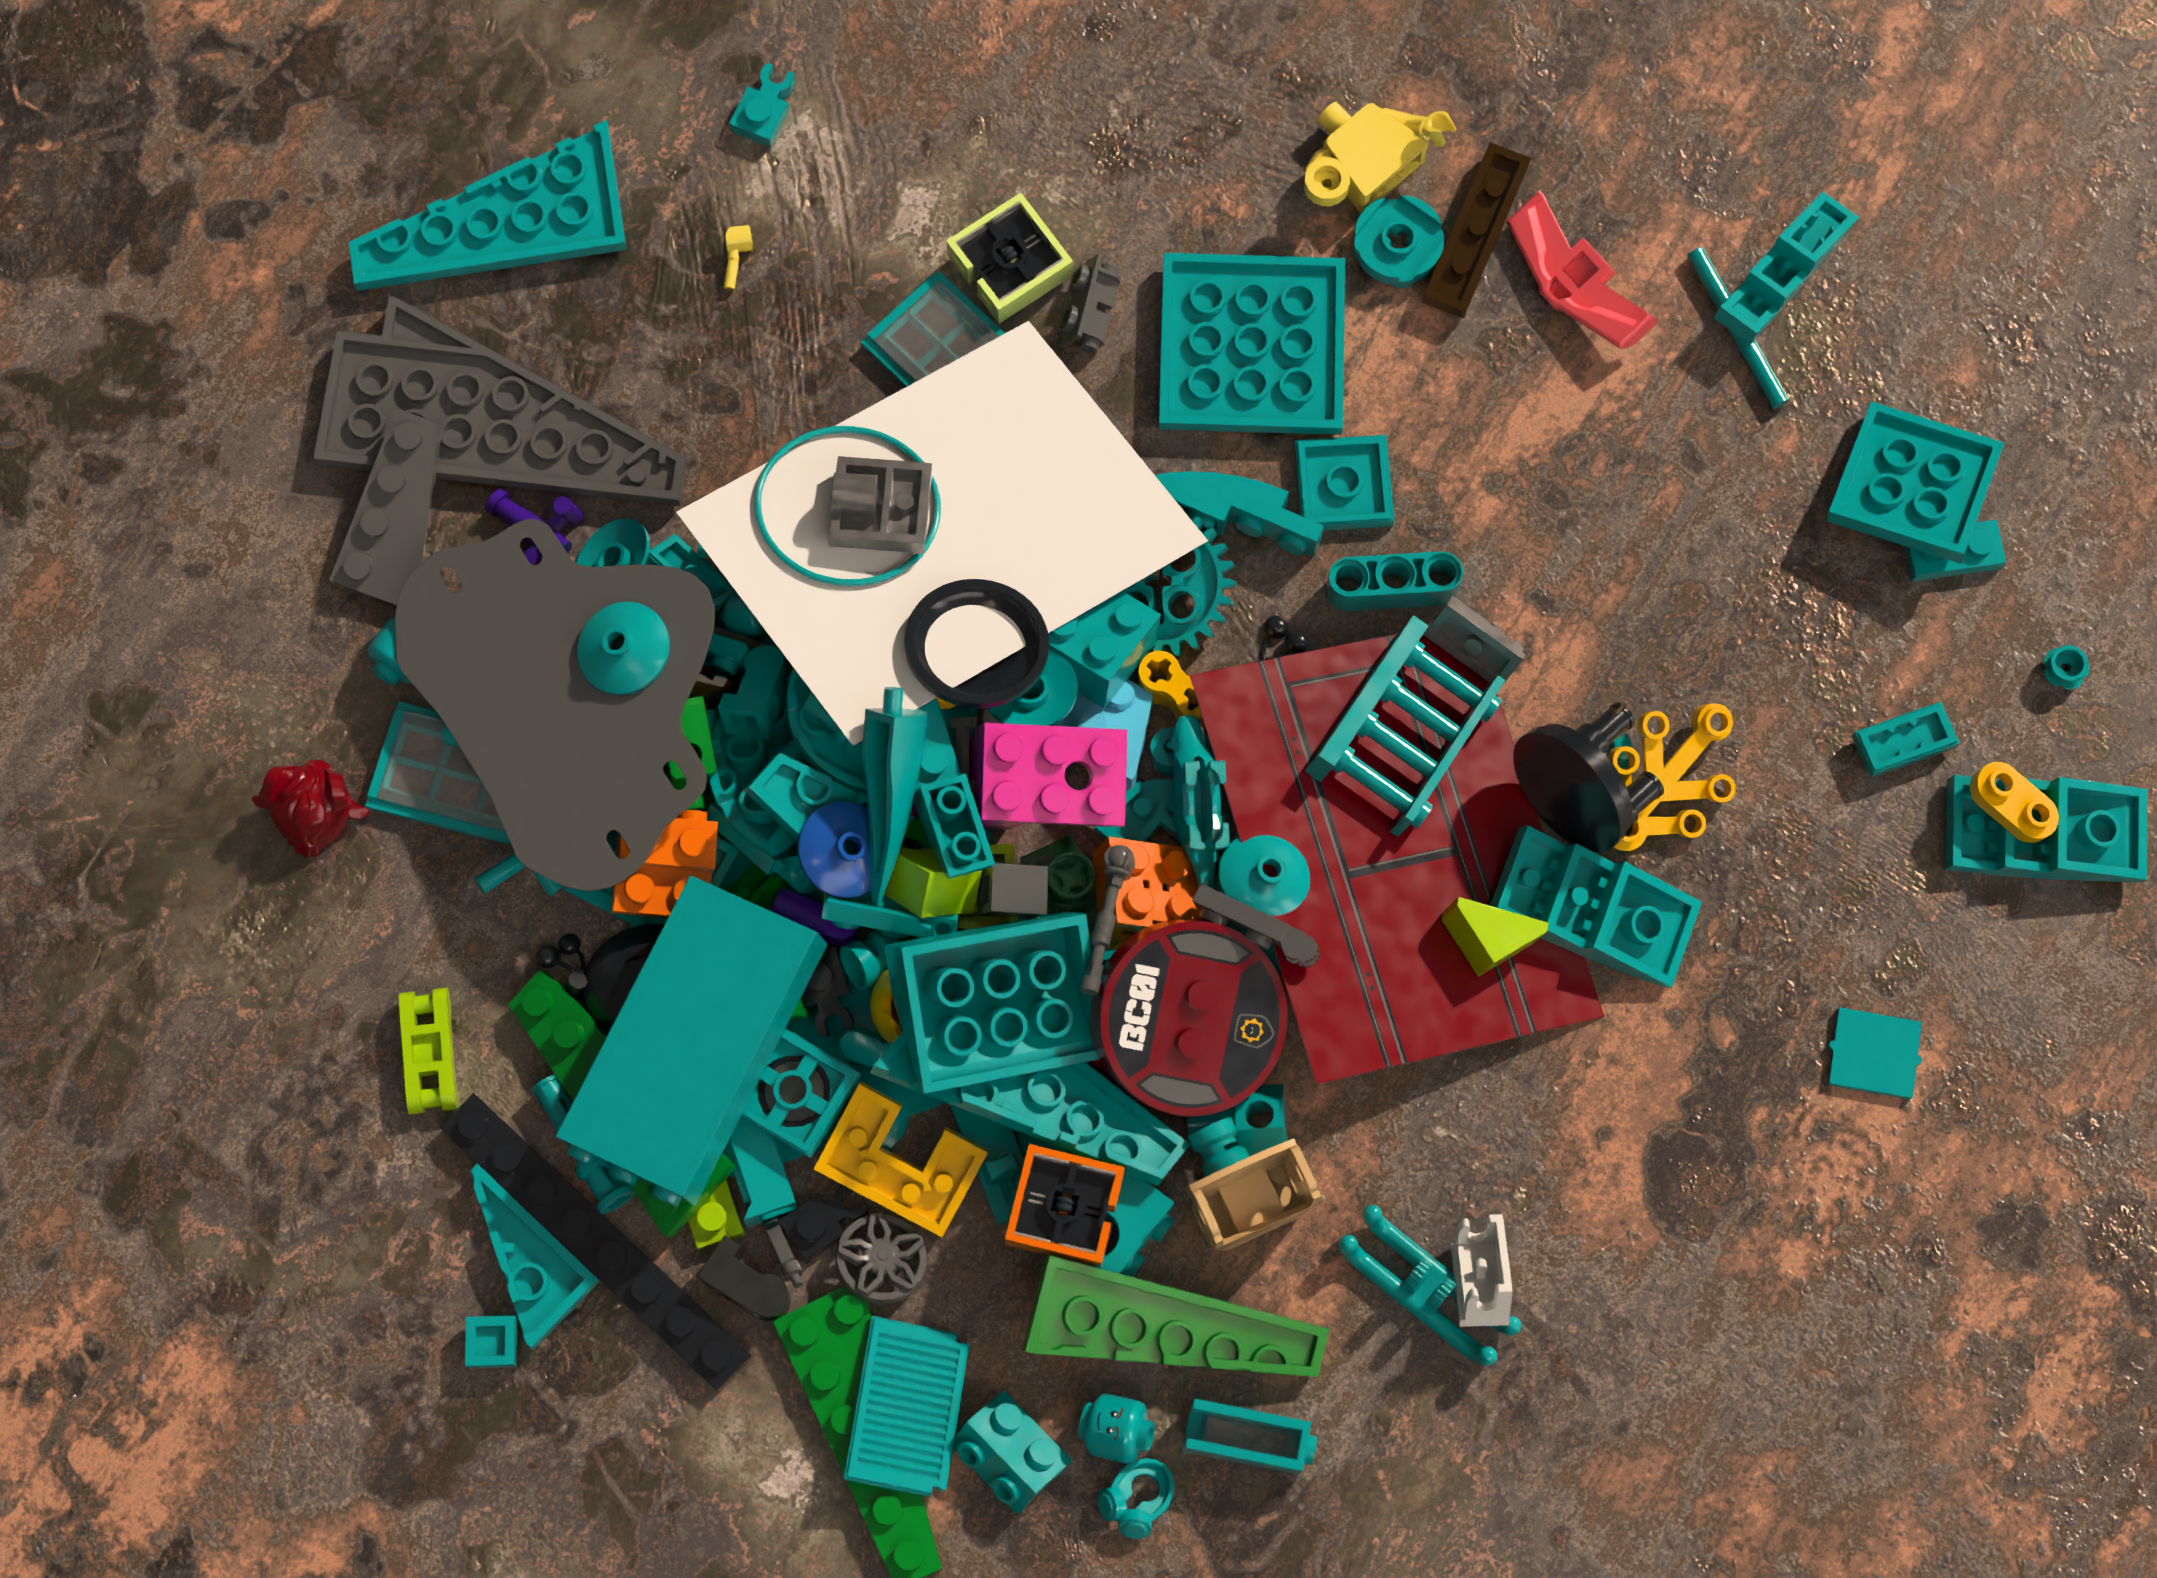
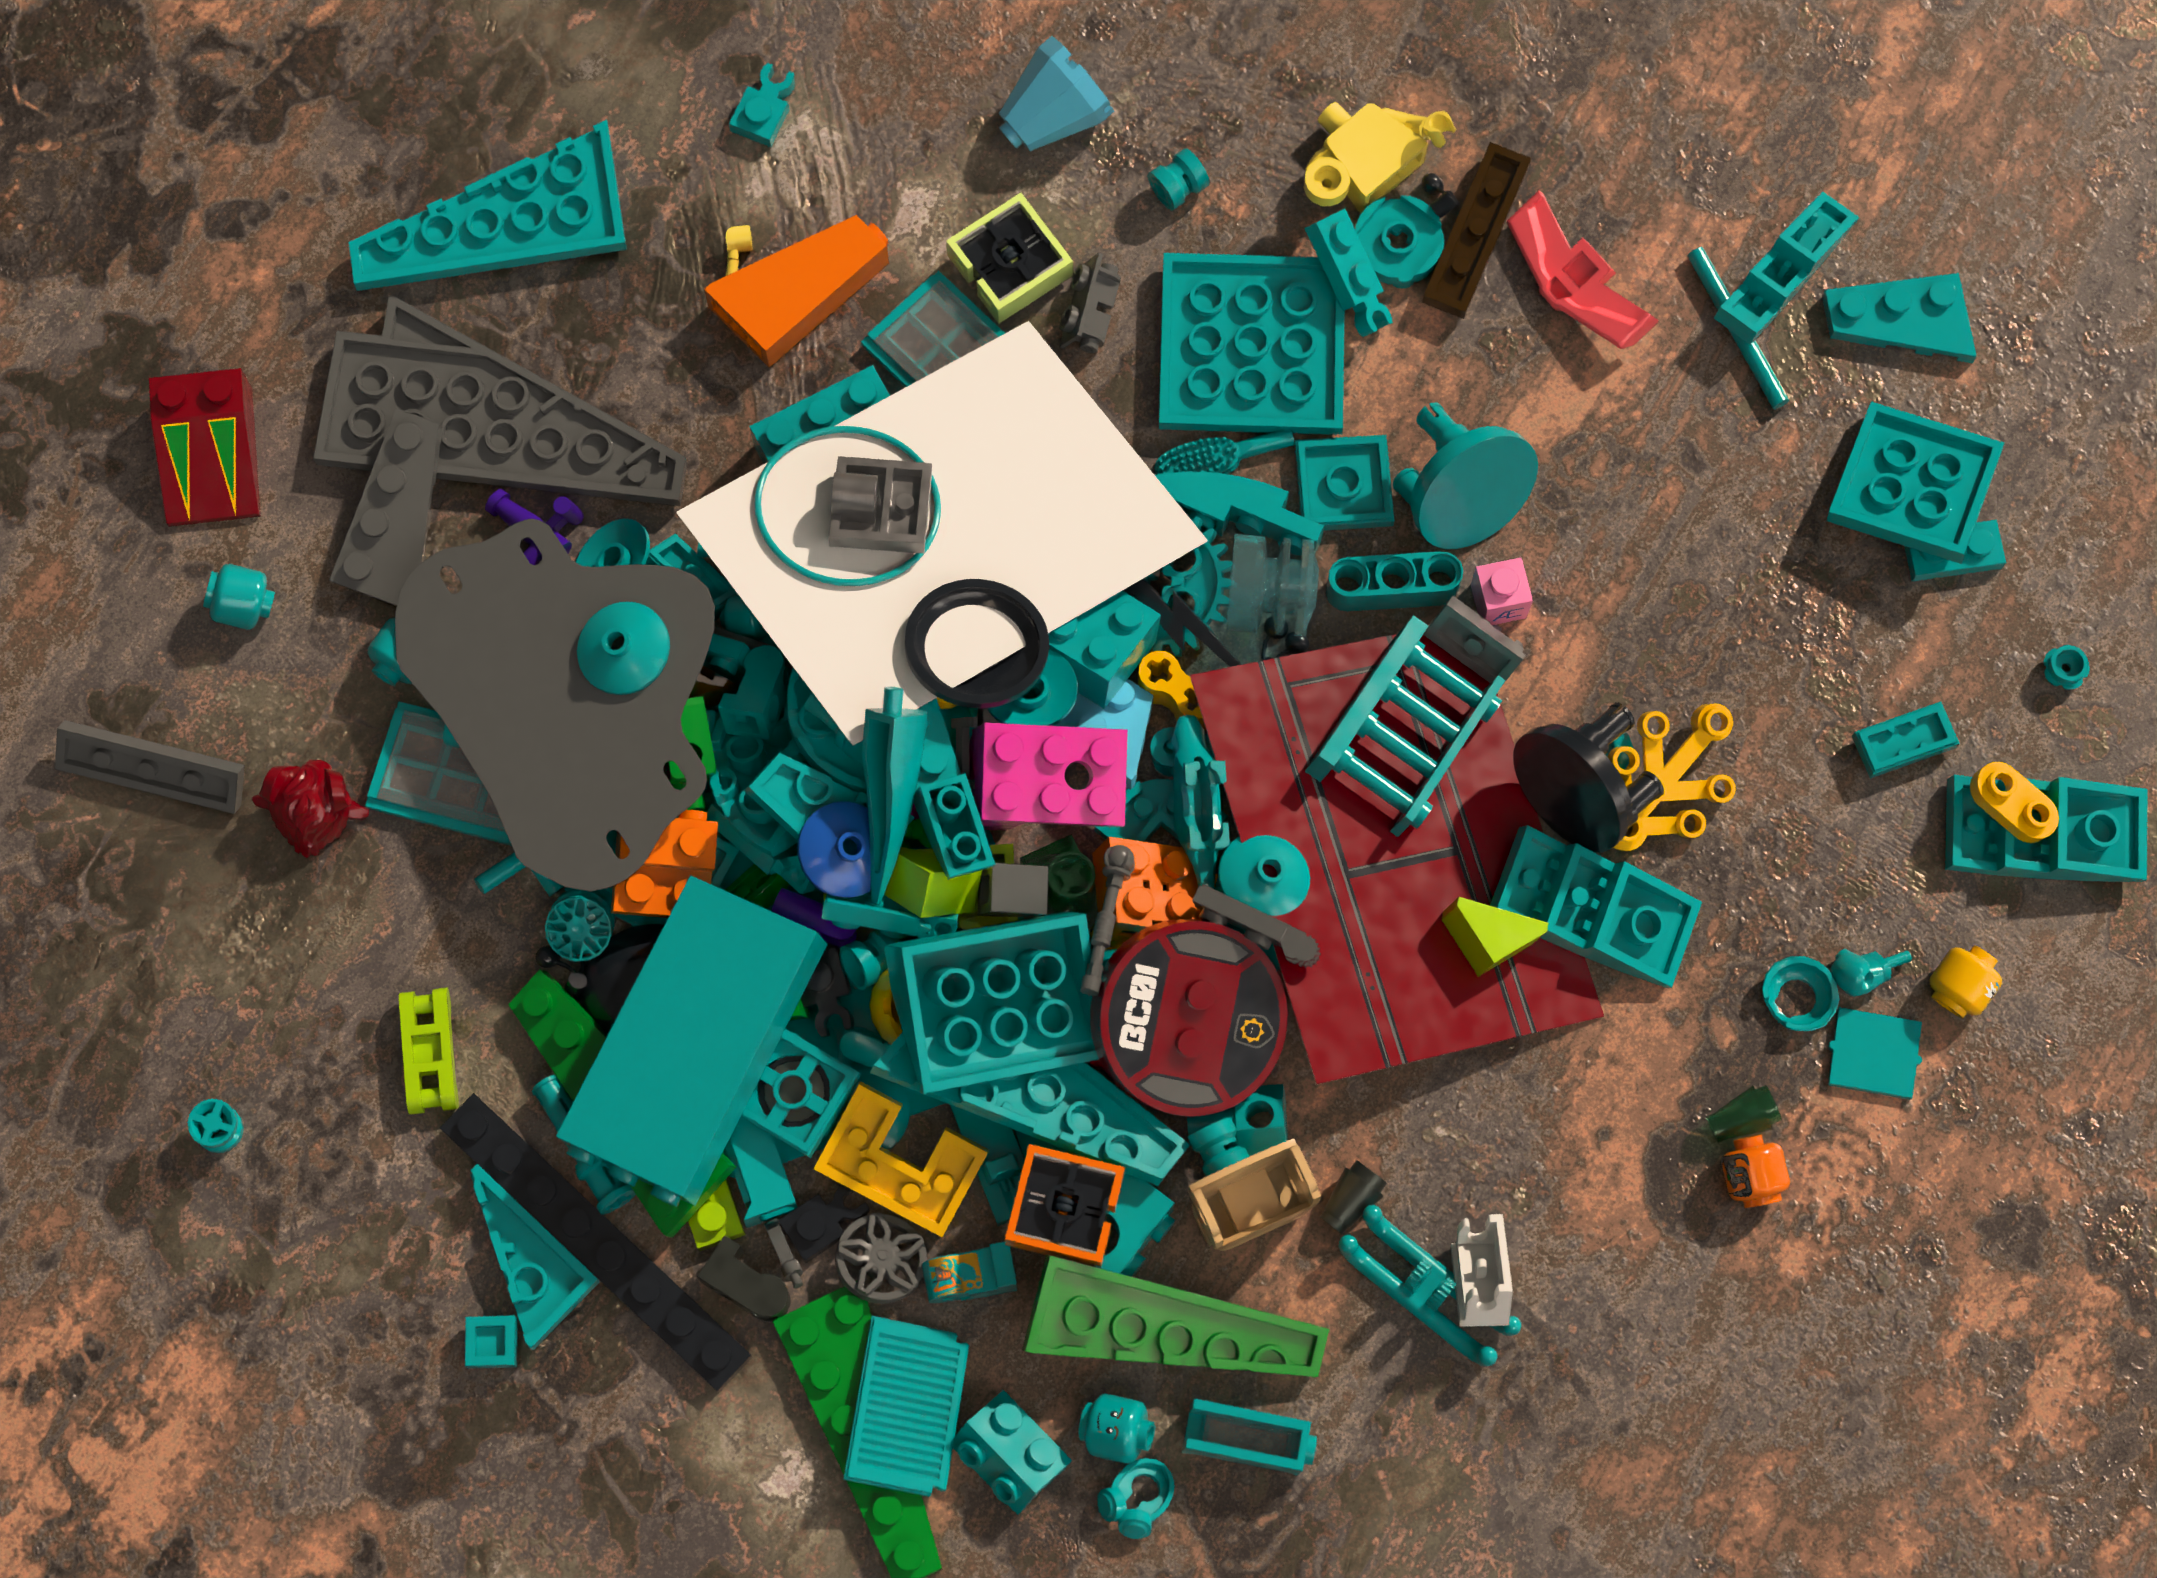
(149, 766): none -> dark grey plate
(205, 446): none -> dark red slope
(206, 1120): none -> teal wheel
(238, 596): none -> teal head
(579, 924): none -> teal wheel
(797, 288): none -> orange slope
(818, 411): none -> teal arch
(970, 1274): none -> teal leg
(1052, 100): none -> medium azure cone
(1176, 620): none -> black piece
(1178, 179): none -> teal wheel
(1220, 454): none -> teal piece
(1271, 585): none -> clear light blue wheel
(1349, 271): none -> teal plate
(1351, 1195): none -> pearl dark grey cone
(1434, 186): none -> black piece
(1470, 483): none -> teal piece
(1502, 591): none -> bright pink brick
(1745, 1115): none -> clear green cone
(1755, 1171): none -> orange head
(1813, 974): none -> teal piece
(1864, 973): none -> teal piece
(1907, 313): none -> teal wing
(1965, 981): none -> yellow head

